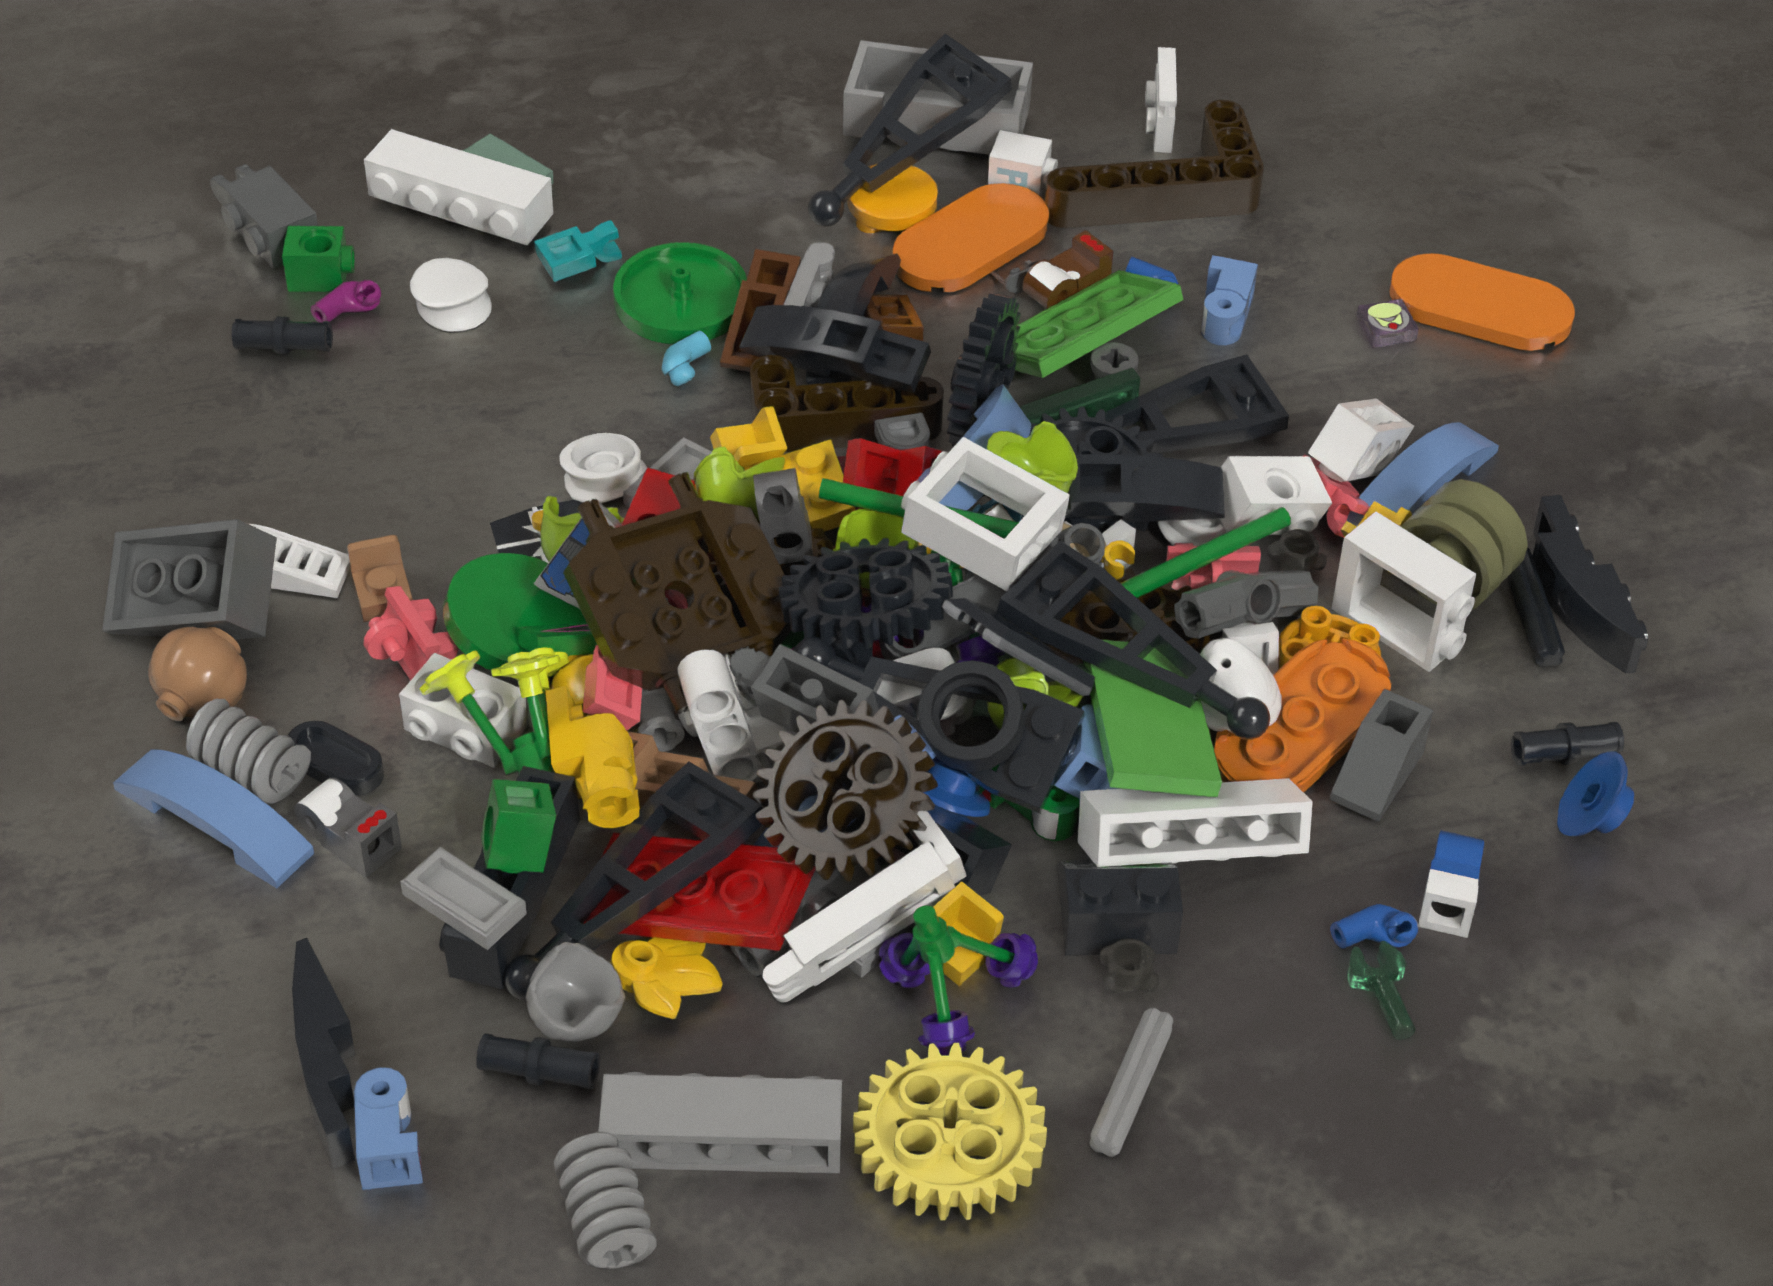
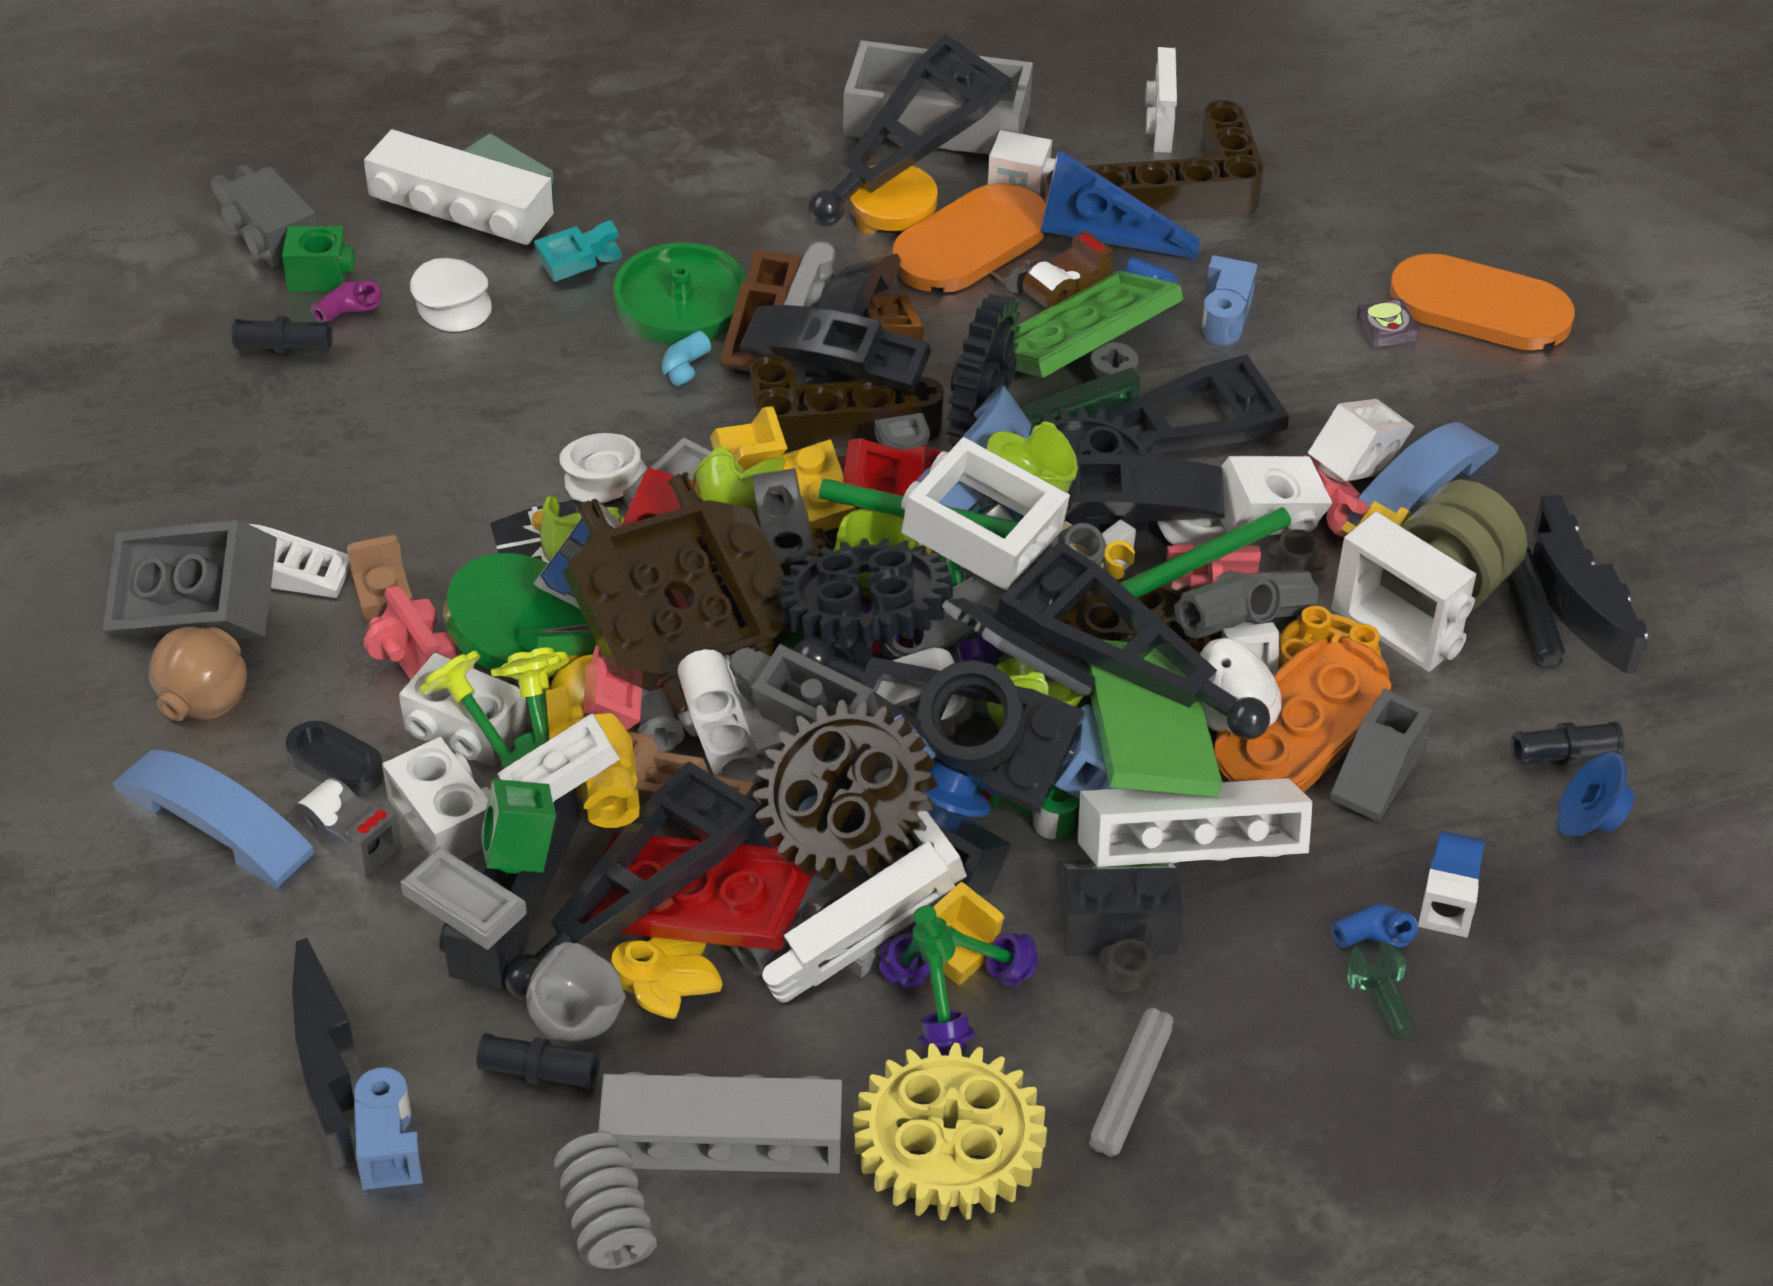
(247, 751): light grey piece -> none
(437, 798): none -> white brick
(566, 758): none -> white plate
(1087, 201): none -> blue wing

